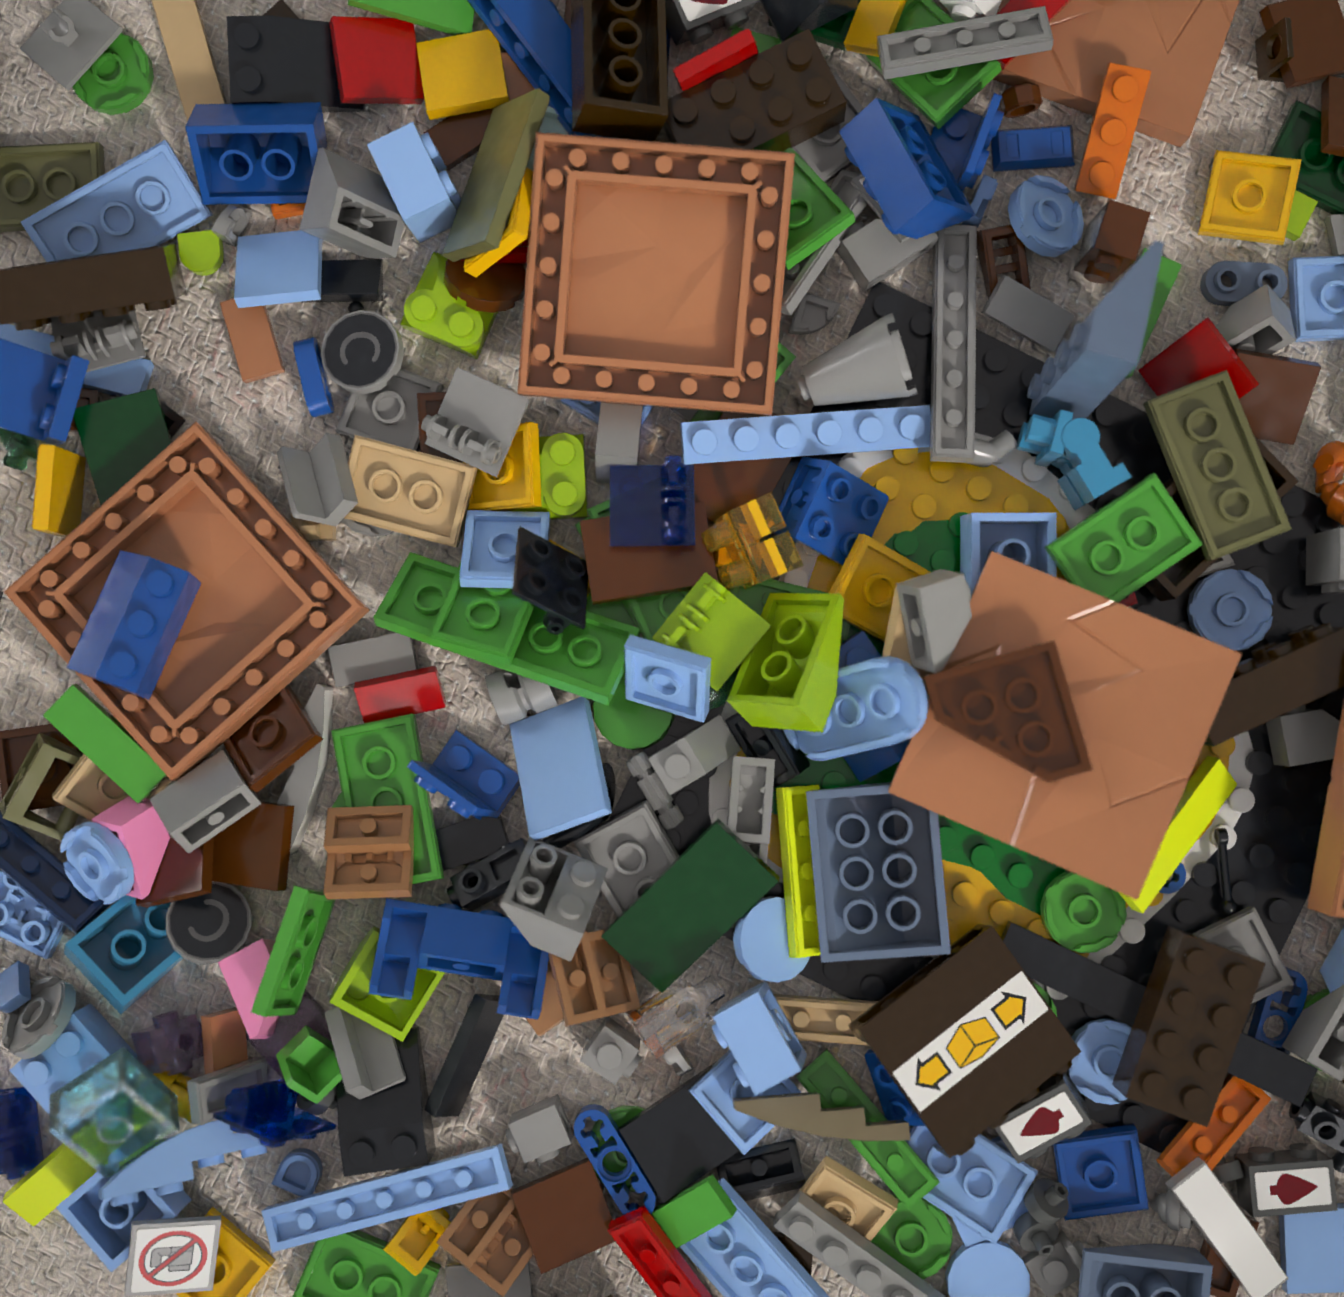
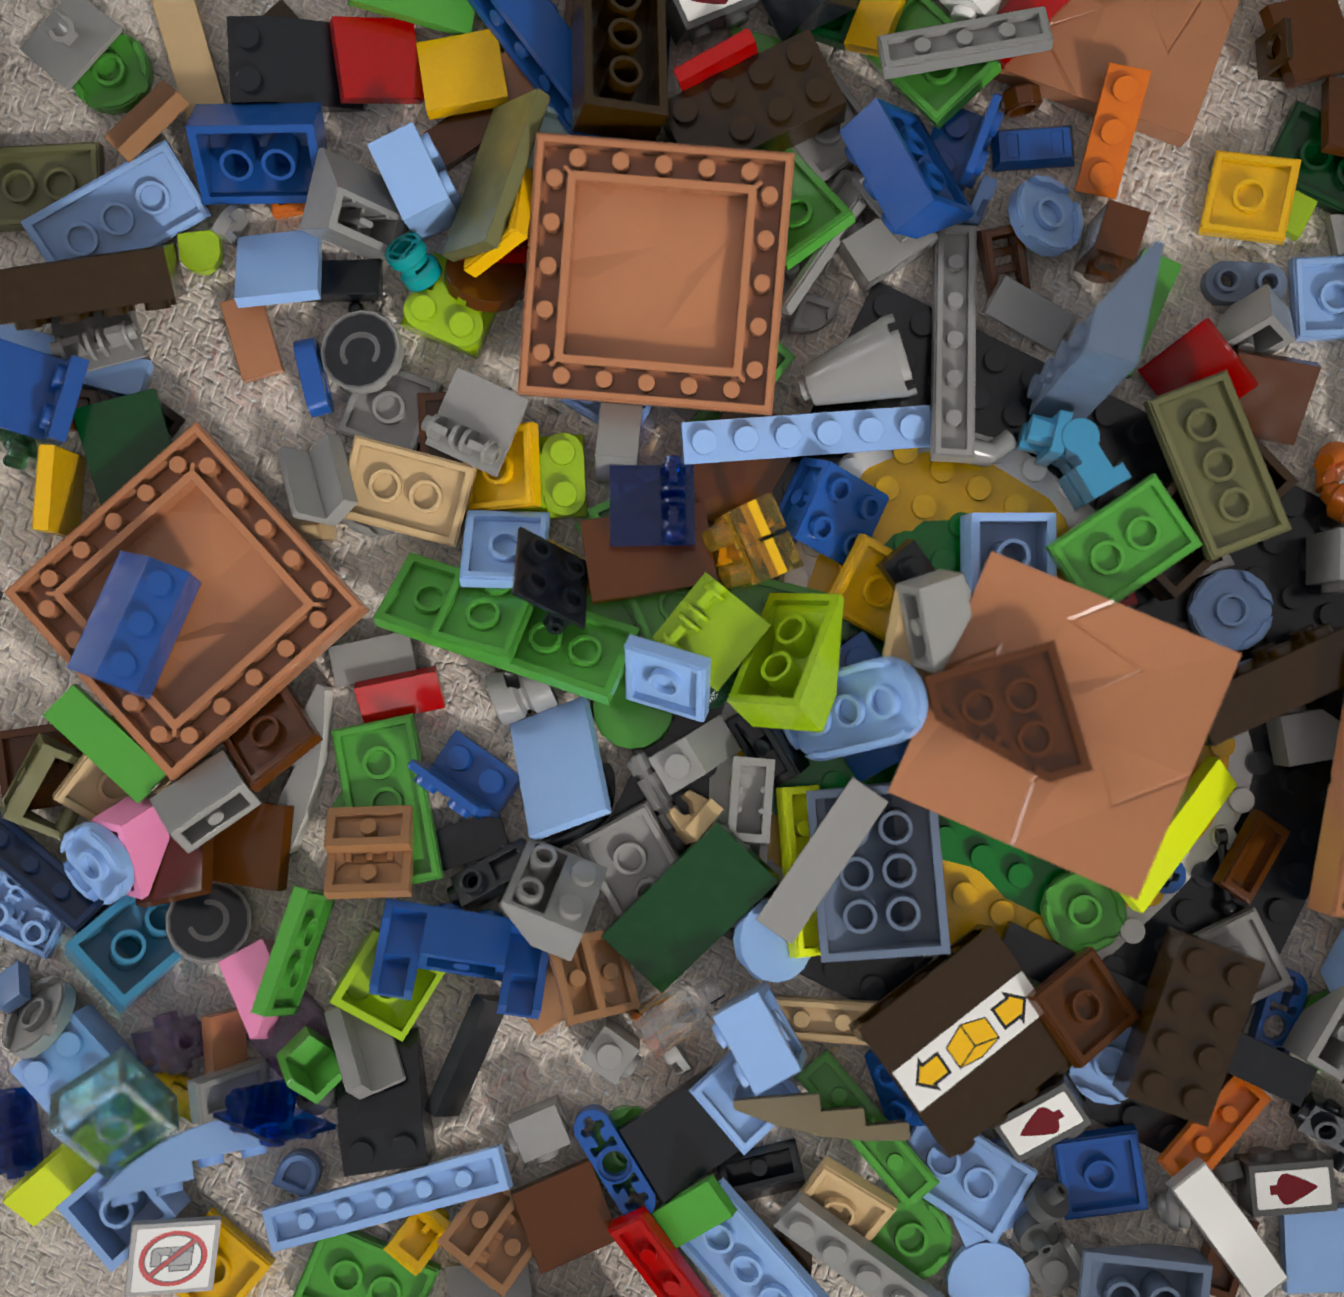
(146, 120): none -> medium nougat slope
(409, 256): none -> teal wheel
(703, 813): none -> tan tile
(822, 860): none -> light grey tile
(905, 563): none -> black plate
(1083, 1007): none -> reddish brown tile
(1251, 856): none -> reddish brown tile

